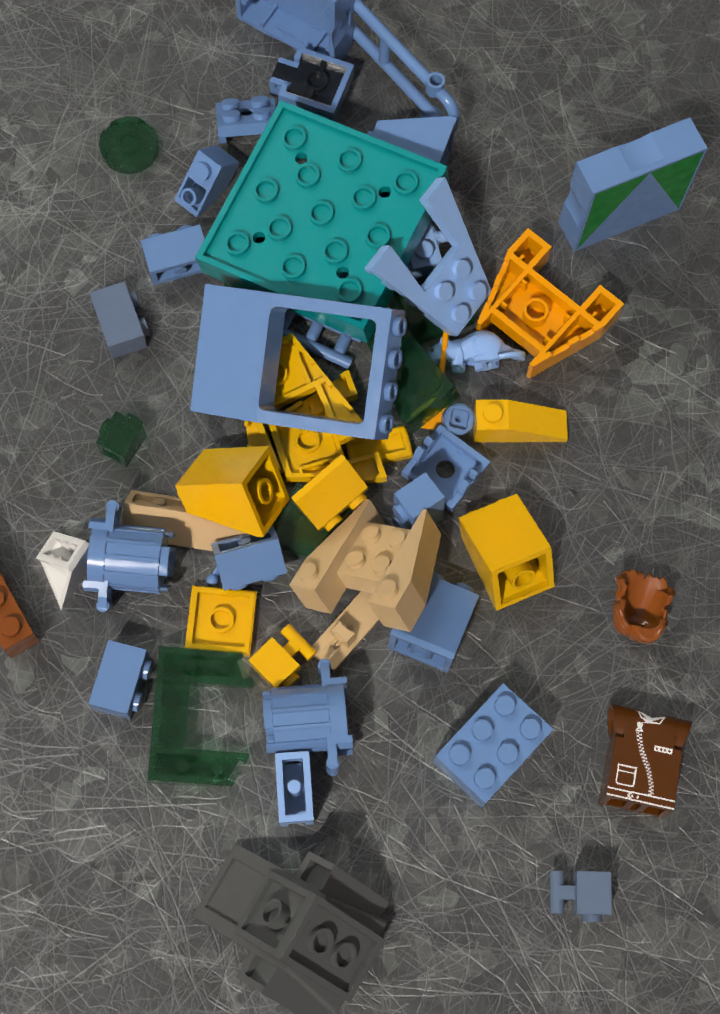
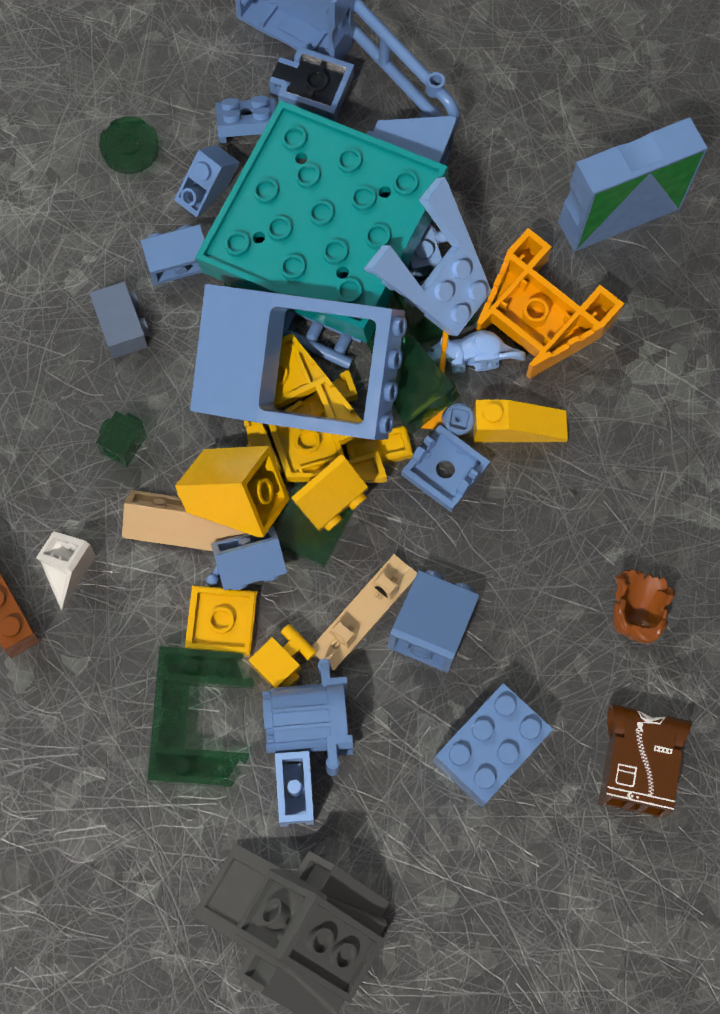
(120, 680): medium blue brick -> none
(126, 557): medium blue container -> none
(373, 559): tan wedge -> none
(414, 497): medium blue brick -> none
(508, 551): yellow slope -> none
(589, 894): sand blue brick -> none

